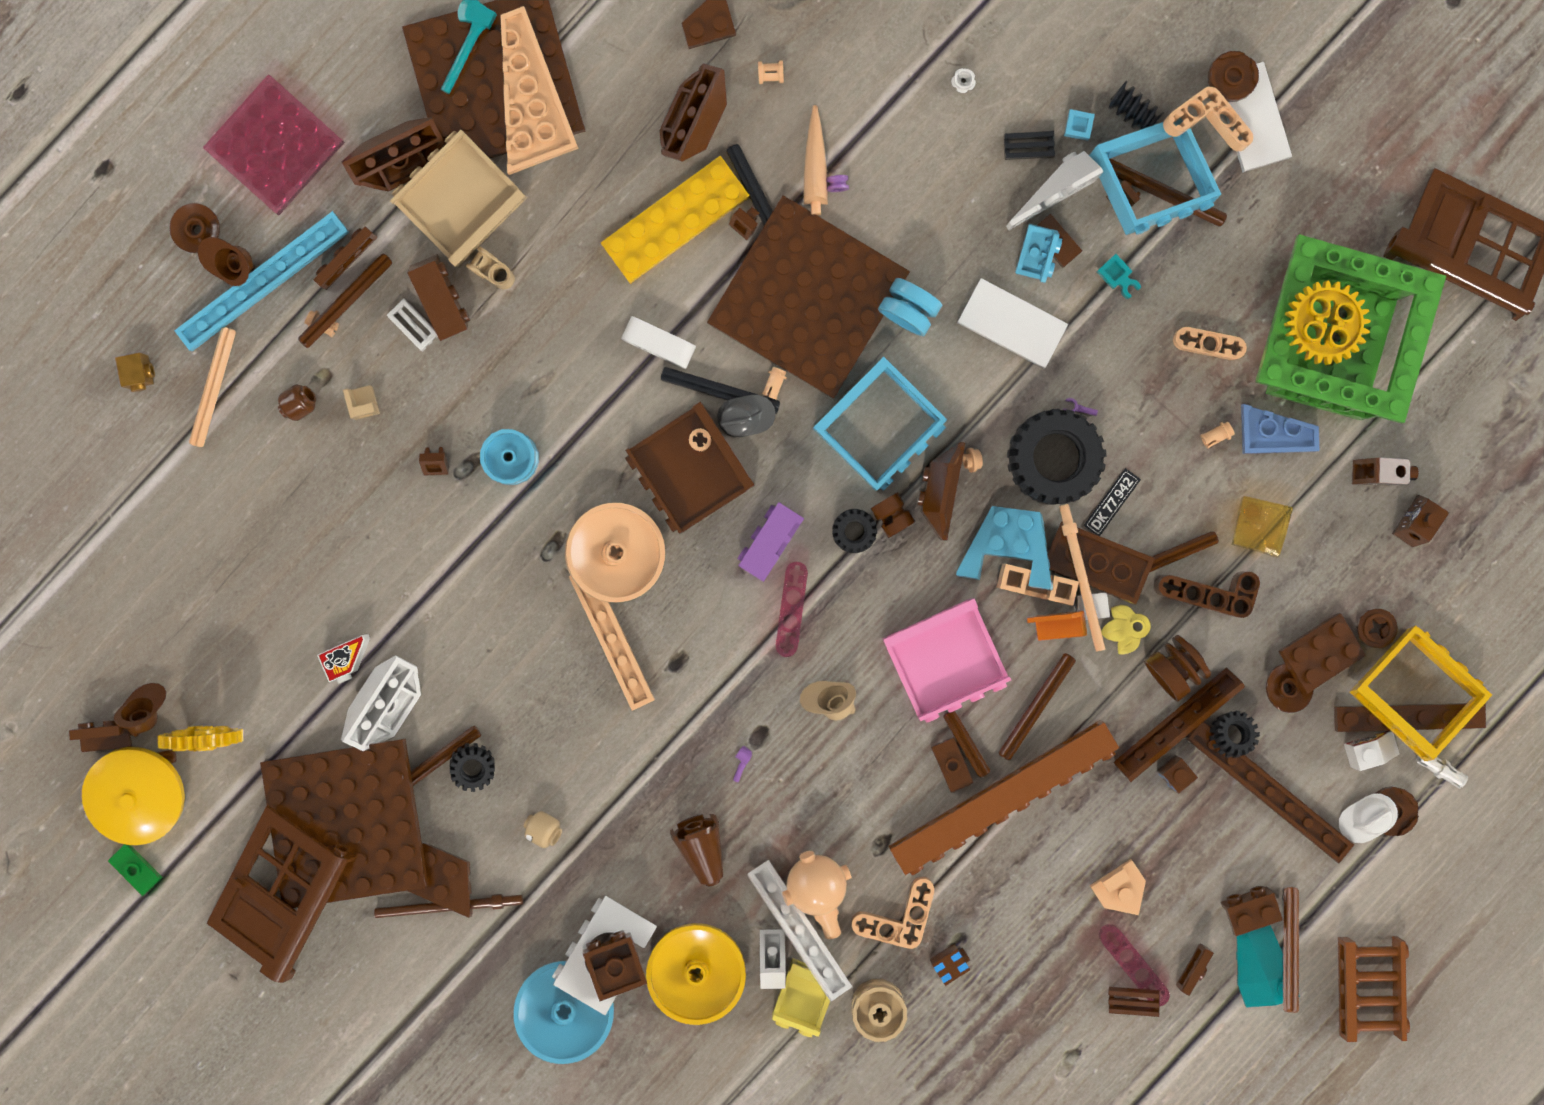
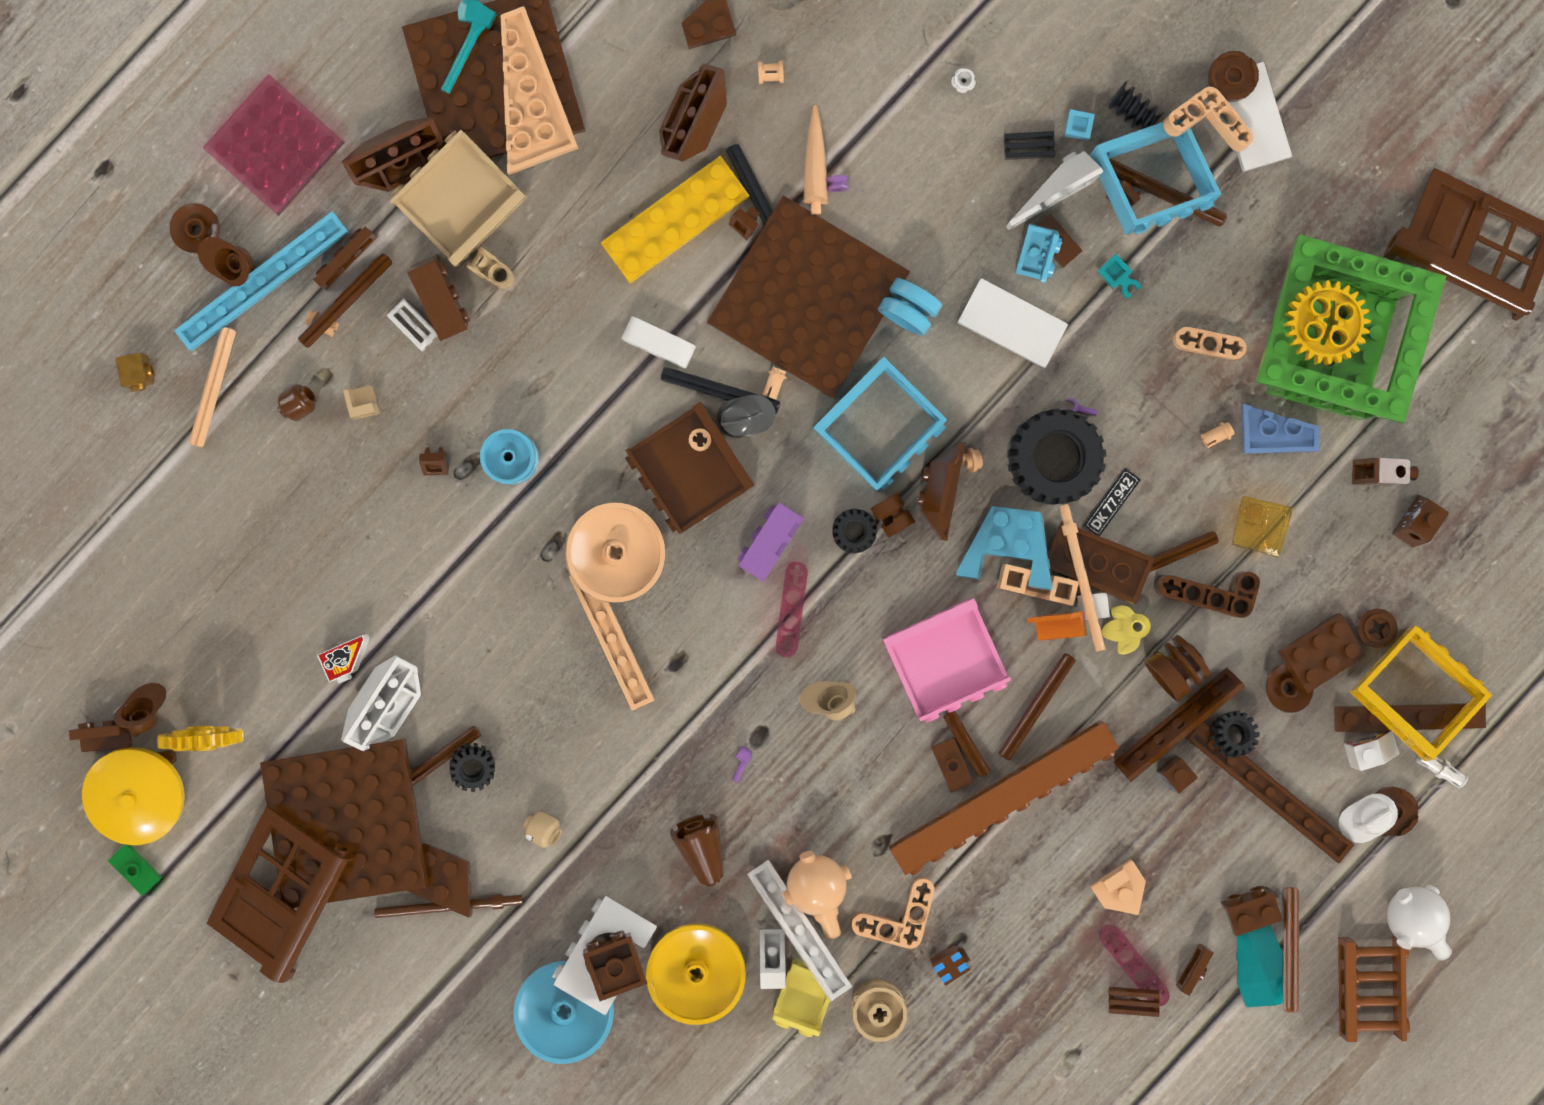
(1420, 920): none -> white piece

